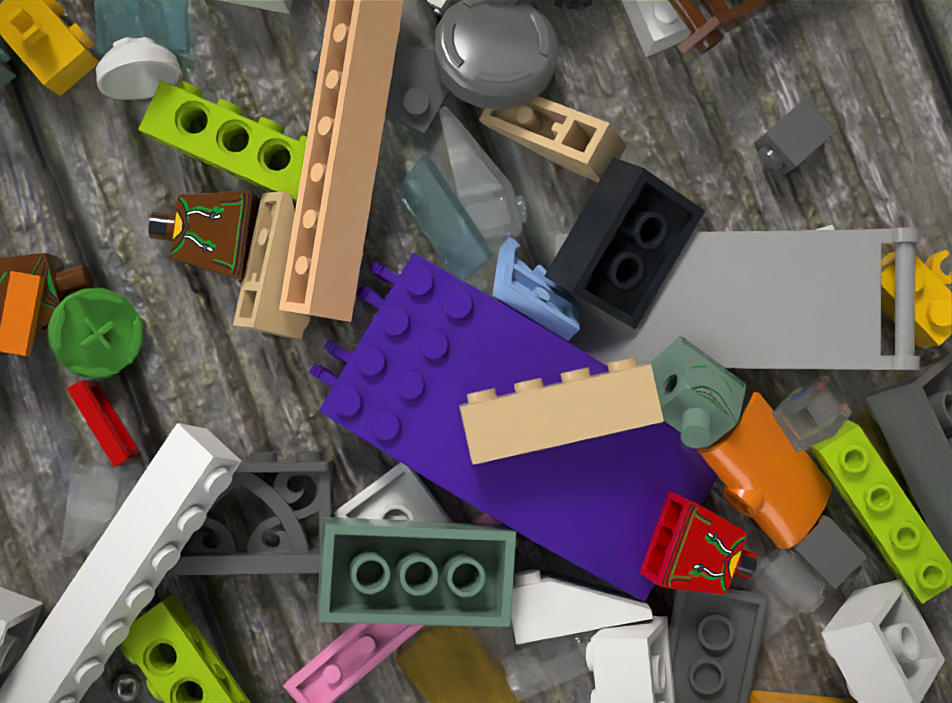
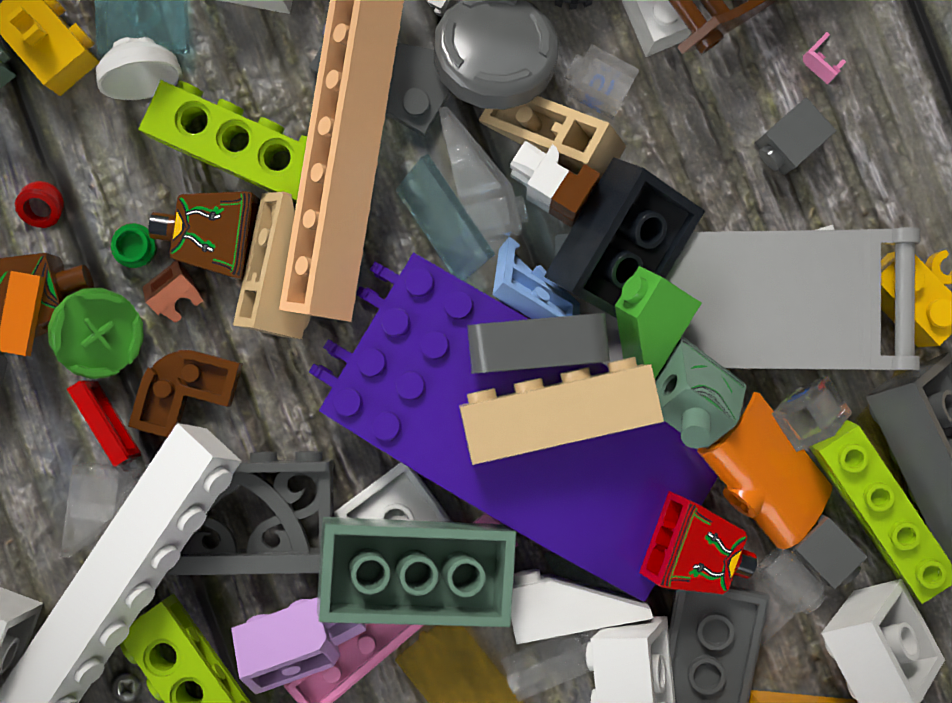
(45, 192): none -> red piece
(133, 246): none -> green plate
(167, 288): none -> copper tile
(173, 379): none -> reddish brown plate
(288, 645): none -> lavender hinge
(538, 343): none -> dark grey beam
(552, 185): none -> hips
(600, 80): none -> clear brick
(652, 318): none -> bright green slope
(816, 62): none -> bright pink piece

